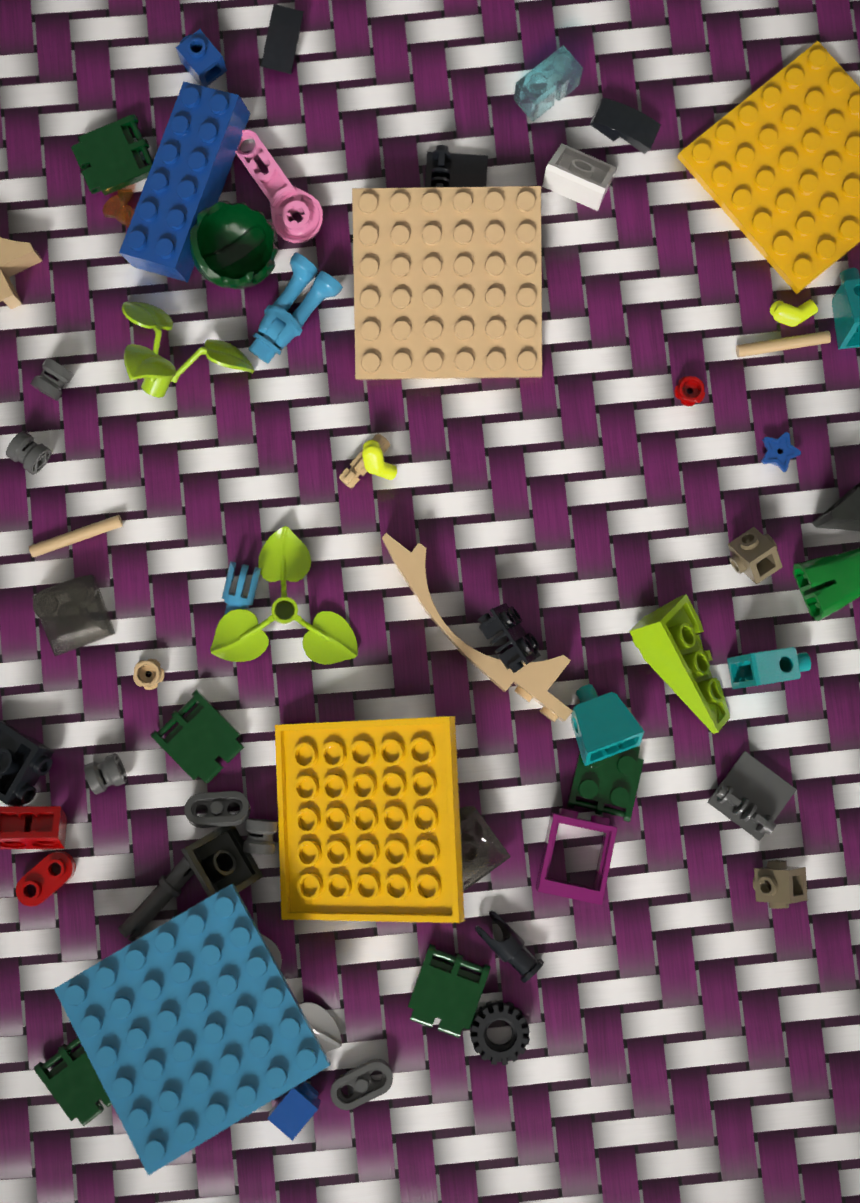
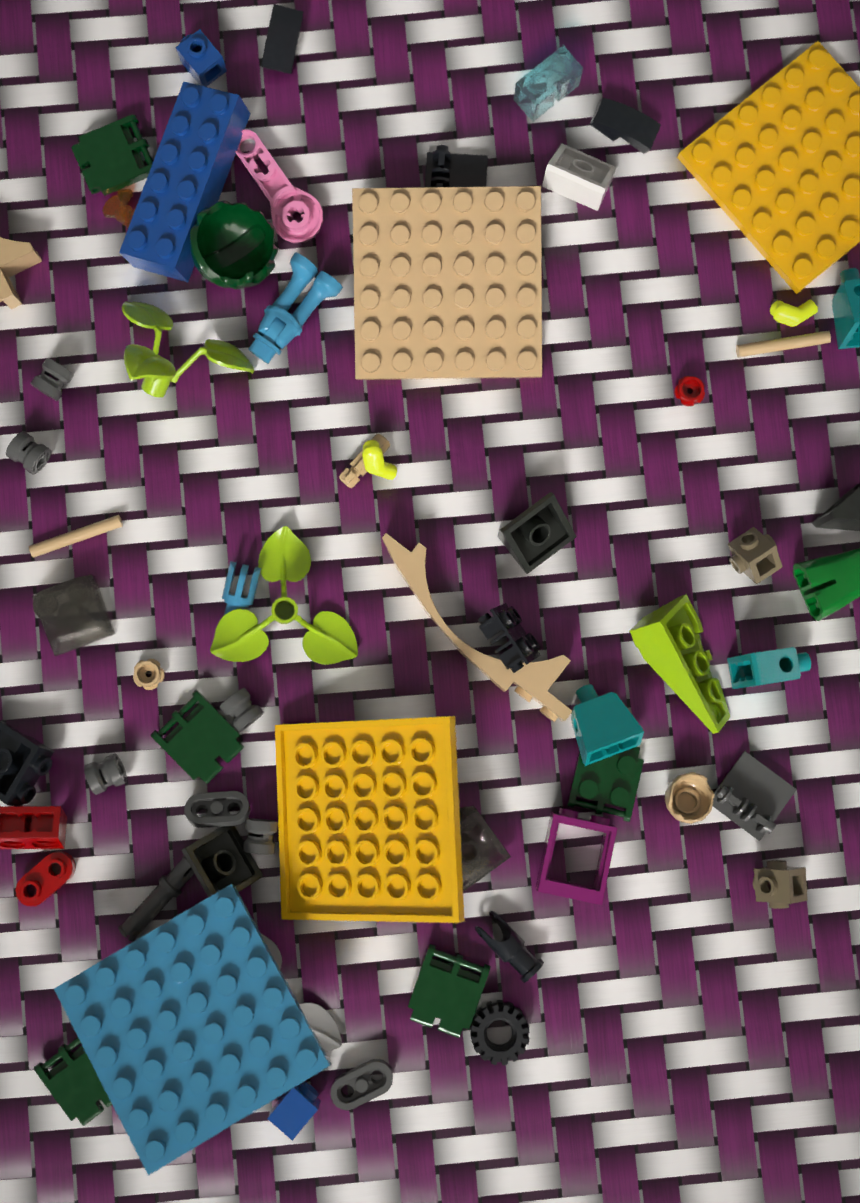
(240, 707): none -> dark grey wheel
(537, 533): none -> pearl dark grey slope
(689, 797): none -> tan hair
(781, 460): blue plate -> none

